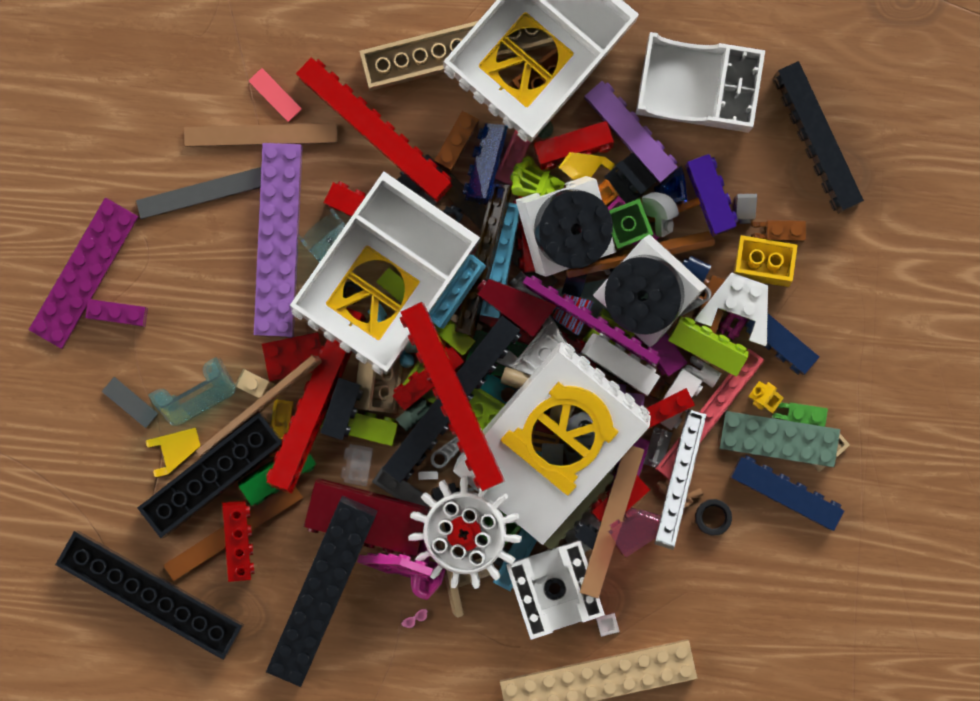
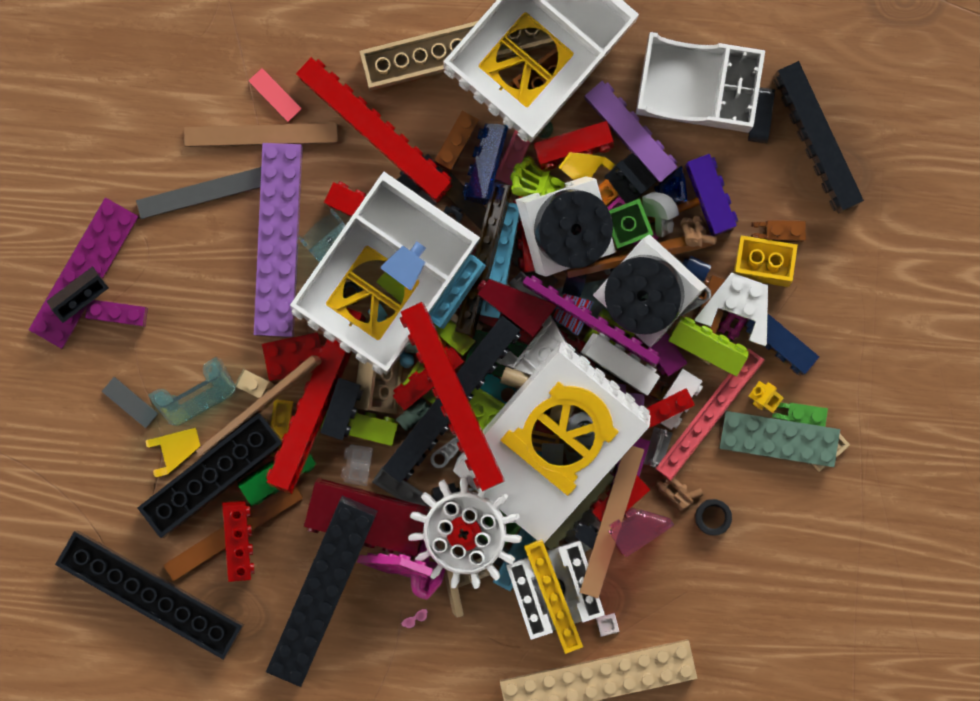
(77, 294): none -> black brick
(406, 265): none -> medium blue torso
(428, 475): white tile -> none
(553, 596): none -> yellow plate
(680, 479): tile -> none
(695, 232): none -> medium nougat piece
(707, 374): white hinge -> none
(745, 207): light grey slope -> none
(763, 116): none -> black beam
(786, 493): dark blue brick -> none

